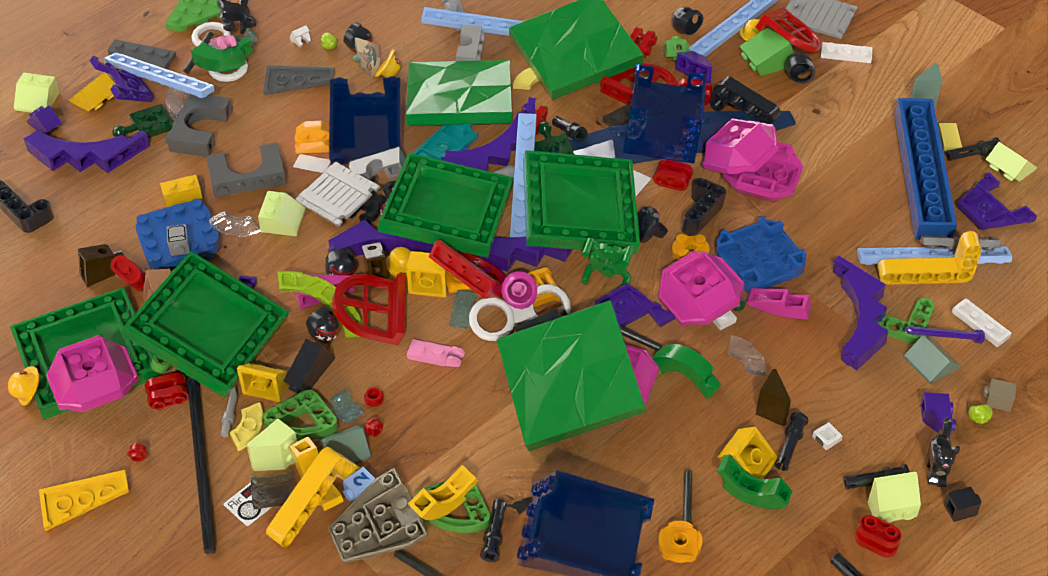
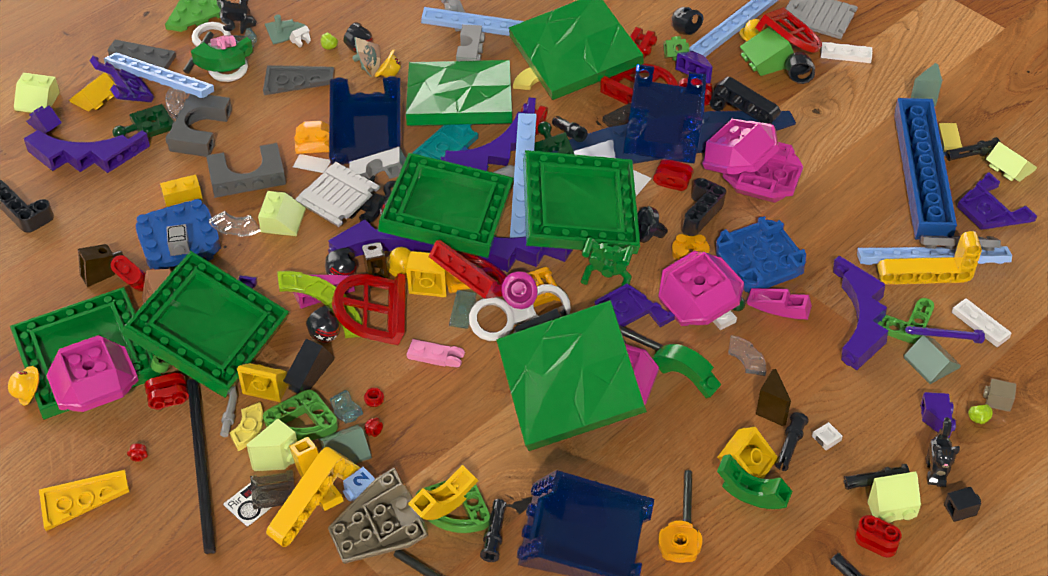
(281, 30): none -> sand green shield

